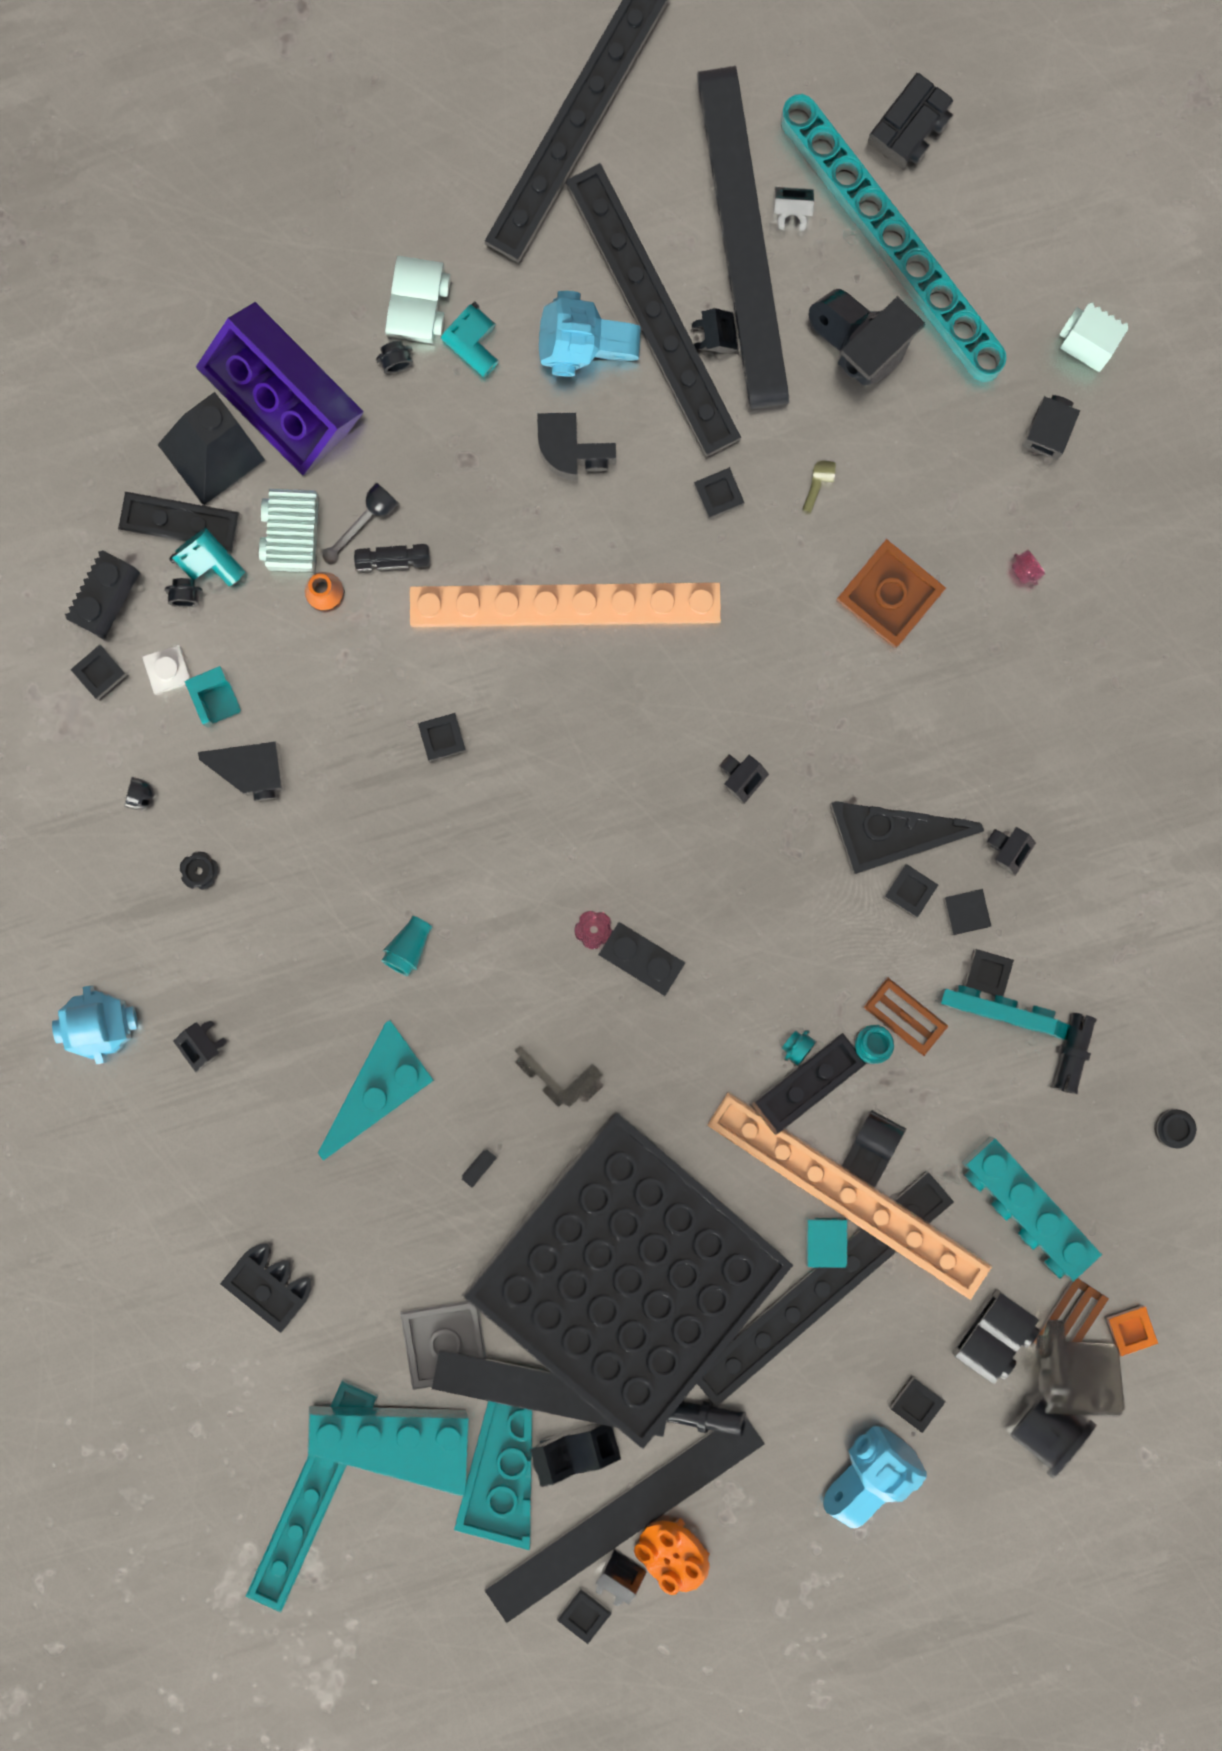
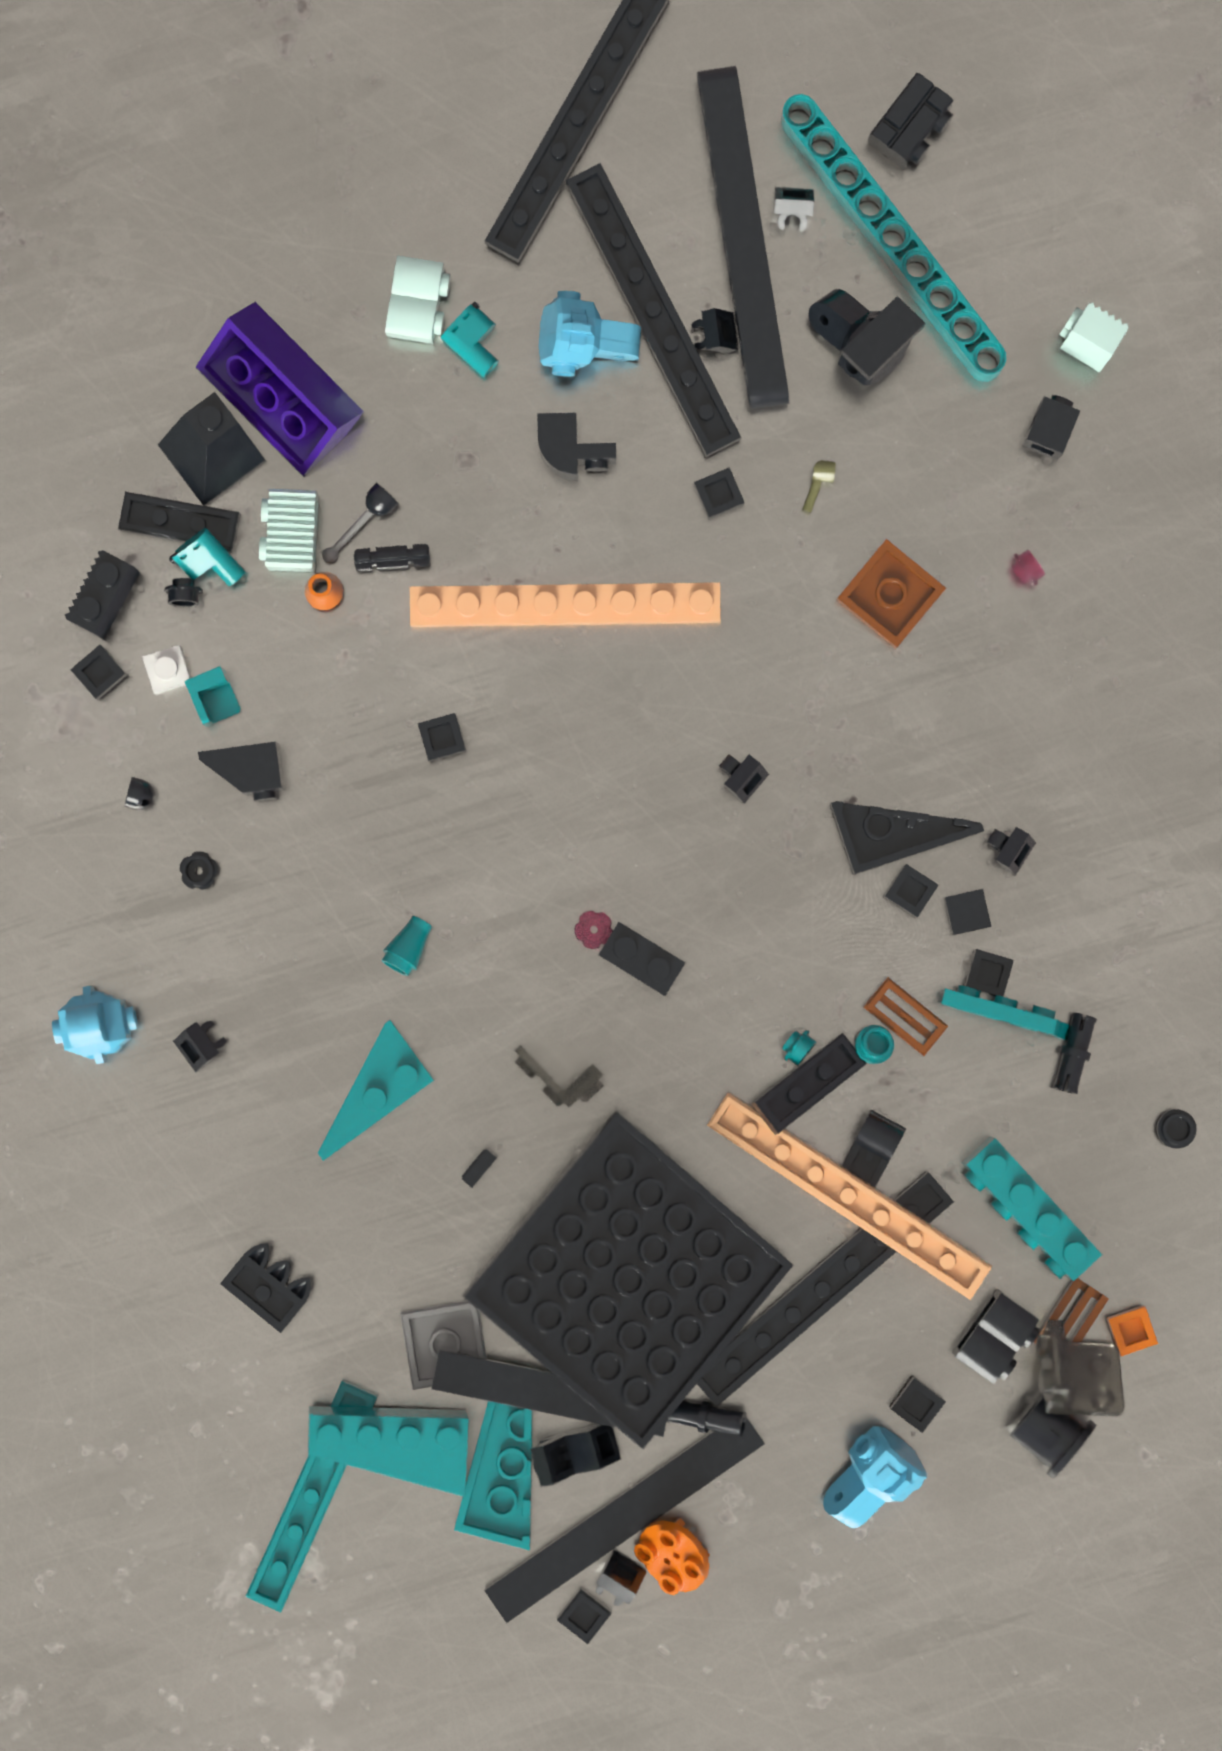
(395, 357): black plate -> none
(826, 1242): teal panel -> none

